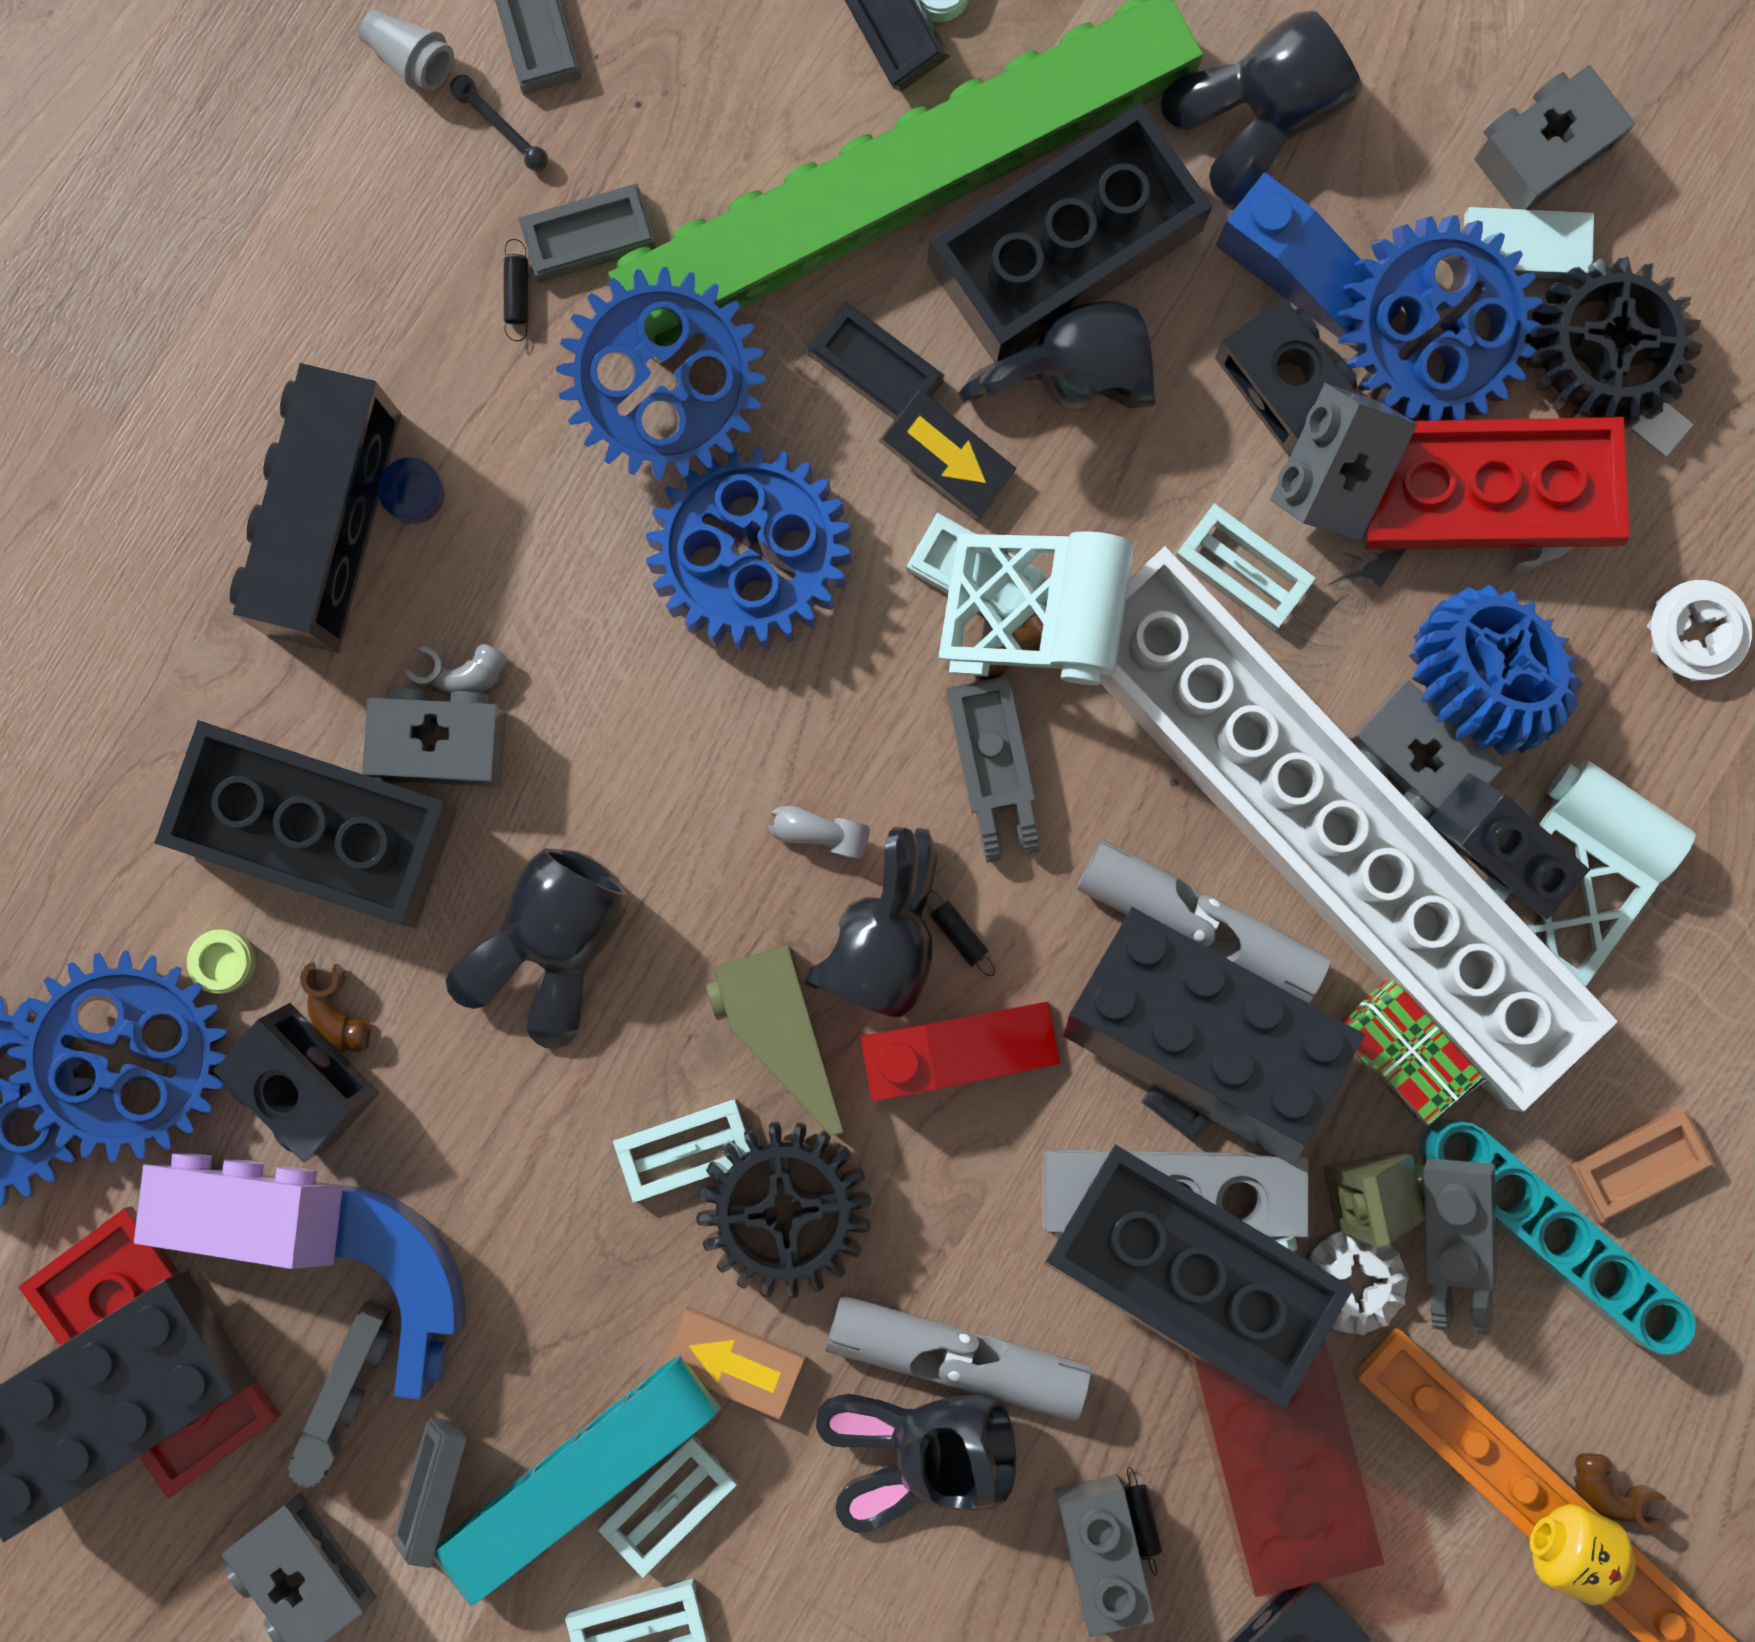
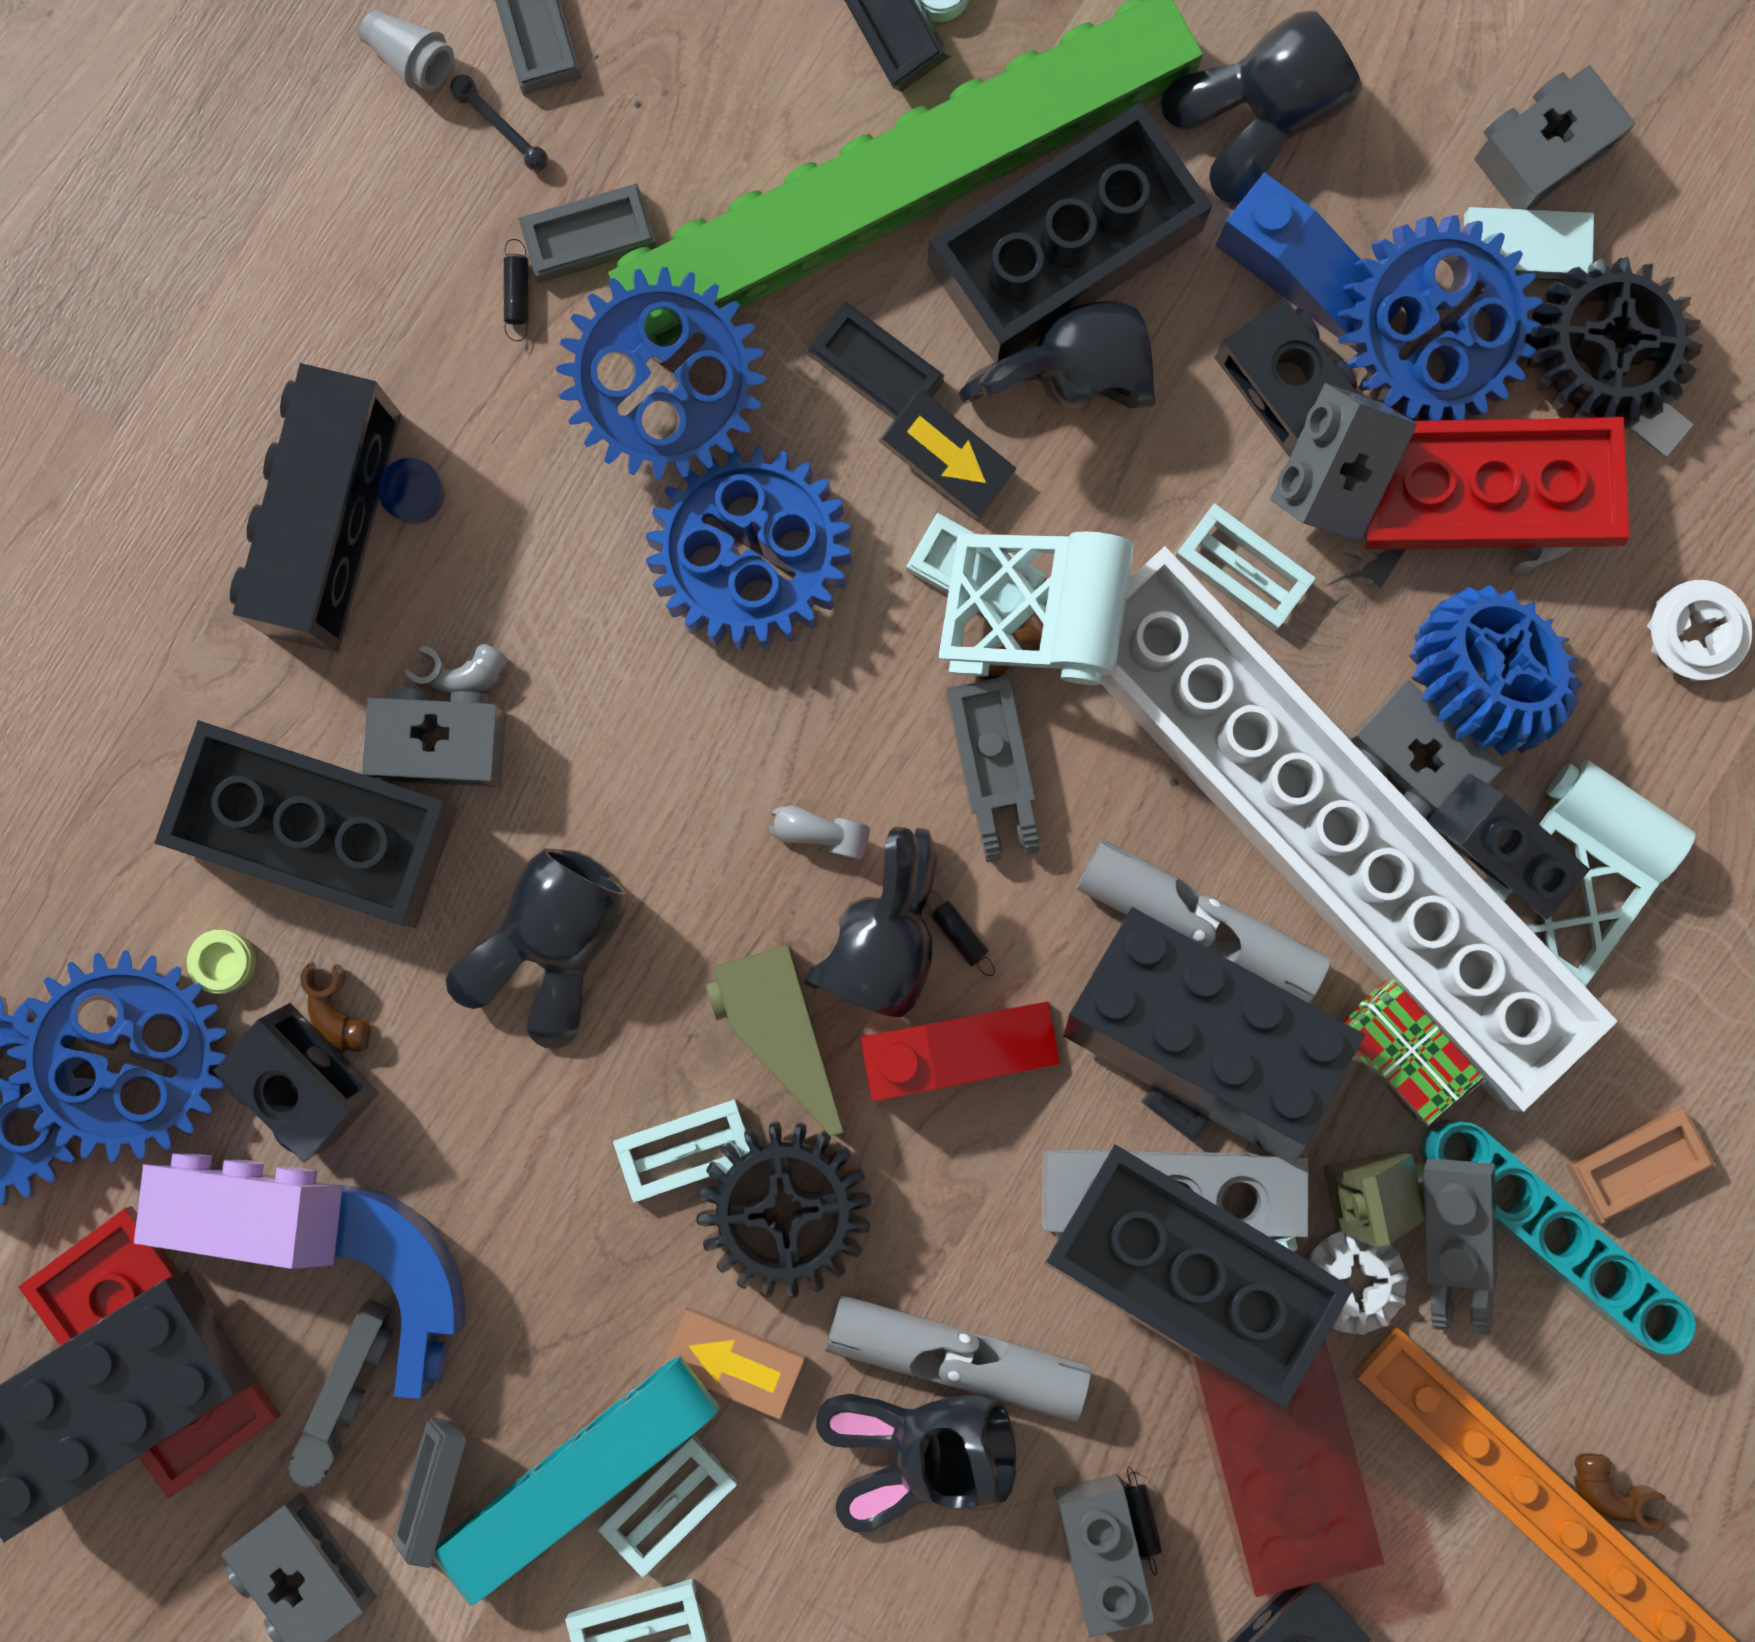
(1582, 1554): yellow head -> none

